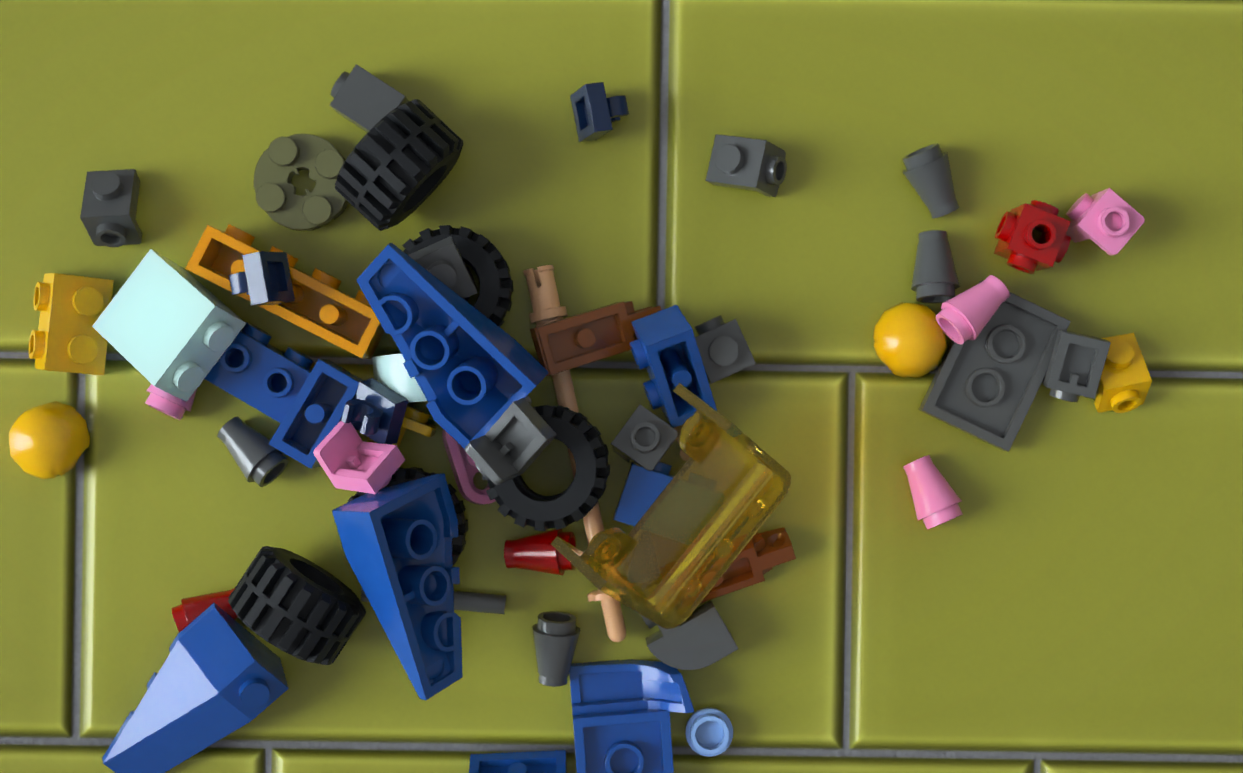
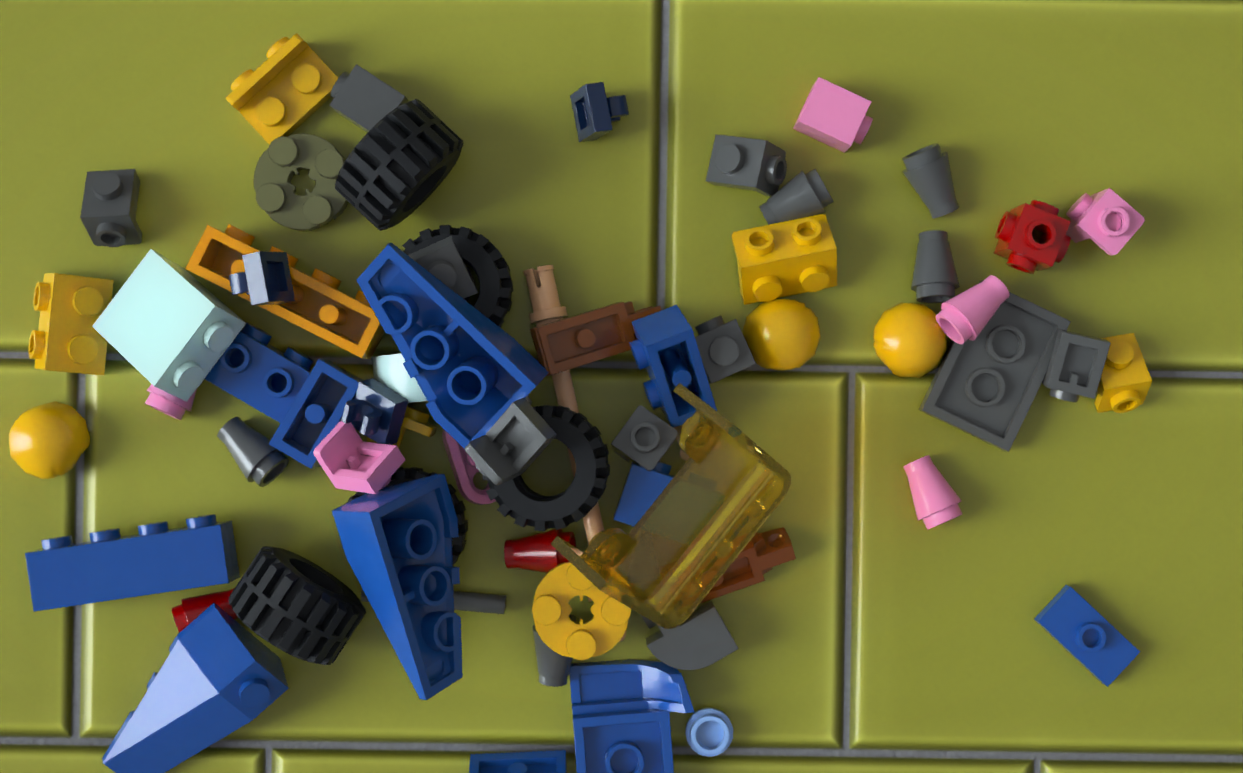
(132, 565): none -> blue brick
(283, 89): none -> yellow bracket
(566, 636): none -> yellow plate
(782, 334): none -> yellow hair
(785, 259): none -> yellow bracket
(797, 199): none -> dark grey cone
(834, 116): none -> bright pink brick
(1087, 635): none -> blue plate

